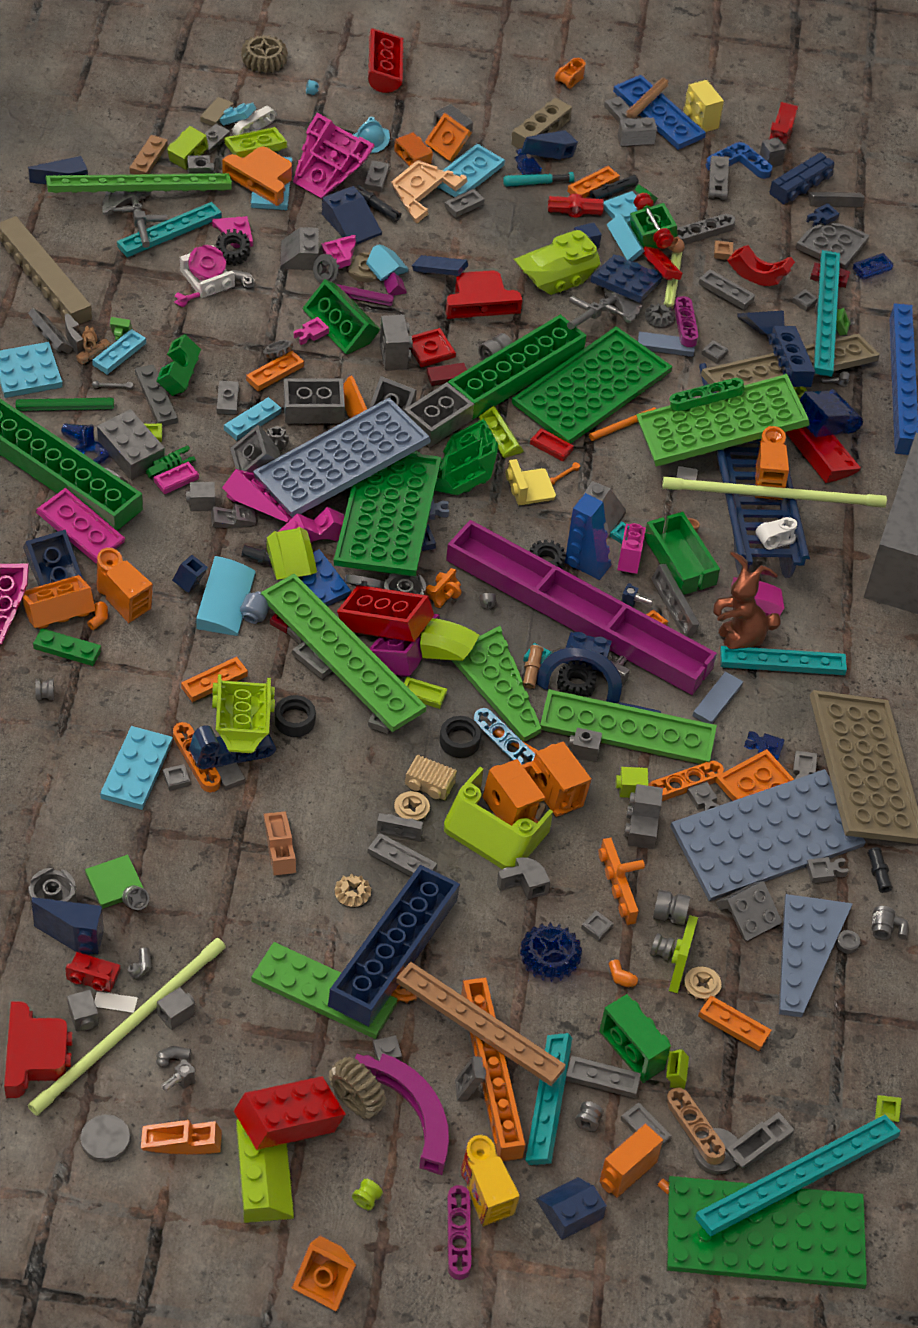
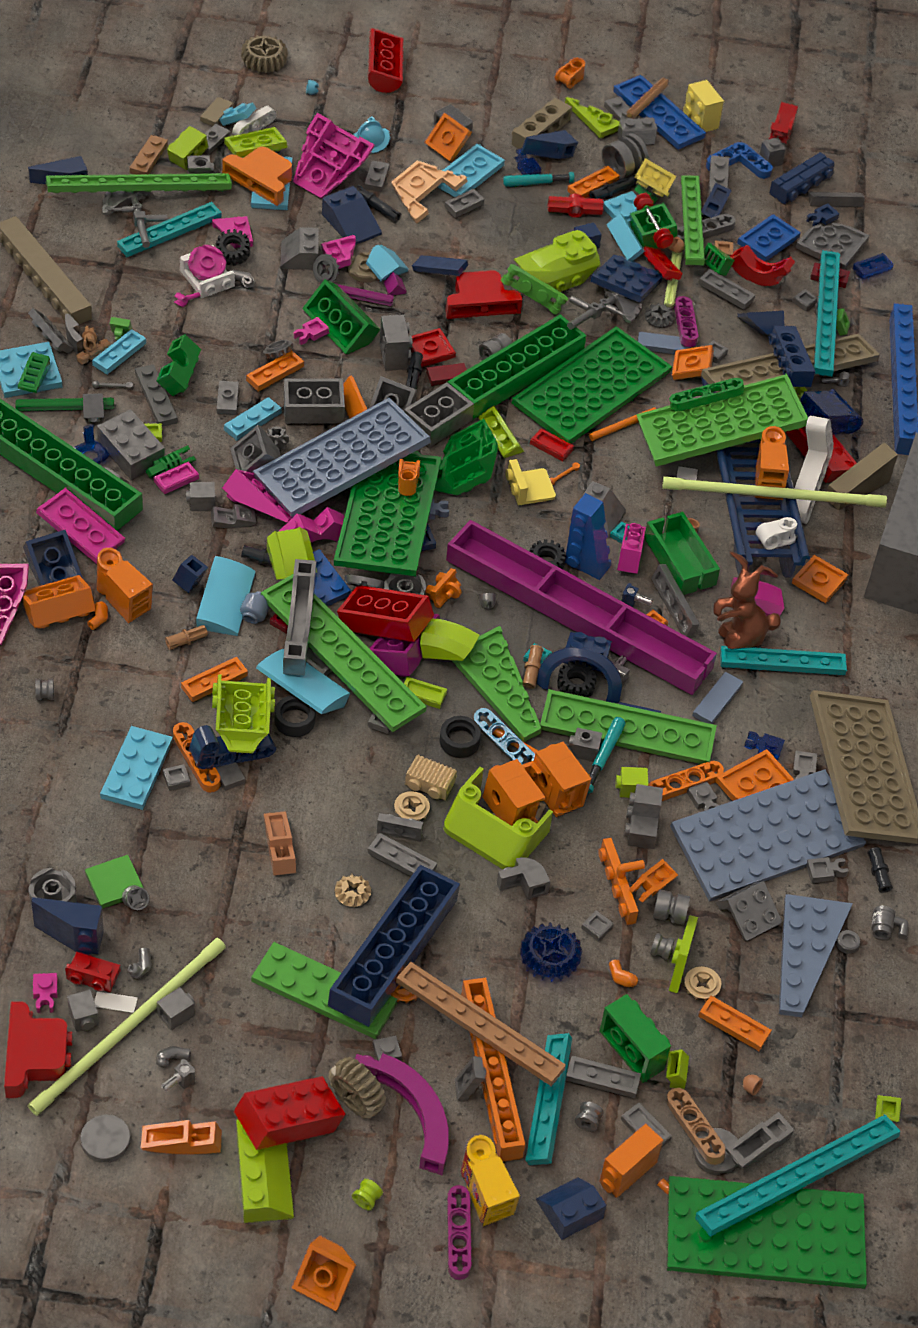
(35, 361): none -> green slope
(44, 990): none -> dark pink plate
(67, 647): green plate -> none
(74, 432): clear blue cone -> none
(93, 407): none -> flat silver brick
(185, 637): none -> medium nougat axle
(299, 618): none -> flat silver arch
(313, 688): none -> medium azure slope
(408, 477): none -> orange piece
(412, 149): orange brick -> none
(414, 370): none -> black pin
(534, 288): none -> bright green plate
(597, 120): none -> lime wing
(606, 748): none -> teal piece
(625, 155): none -> flat silver wheel
(654, 879): none -> orange hinge
(655, 177): none -> light yellow bracket
(691, 361): none -> orange tile
(692, 220): none -> bright green tile
(715, 201): none -> dark blue slope
(725, 264): none -> green slope
(752, 1084): none -> nougat hinge
(769, 237): none -> blue plate
(816, 461): none -> white beam
(820, 579): none -> orange plate
(866, 475): none -> dark tan slope

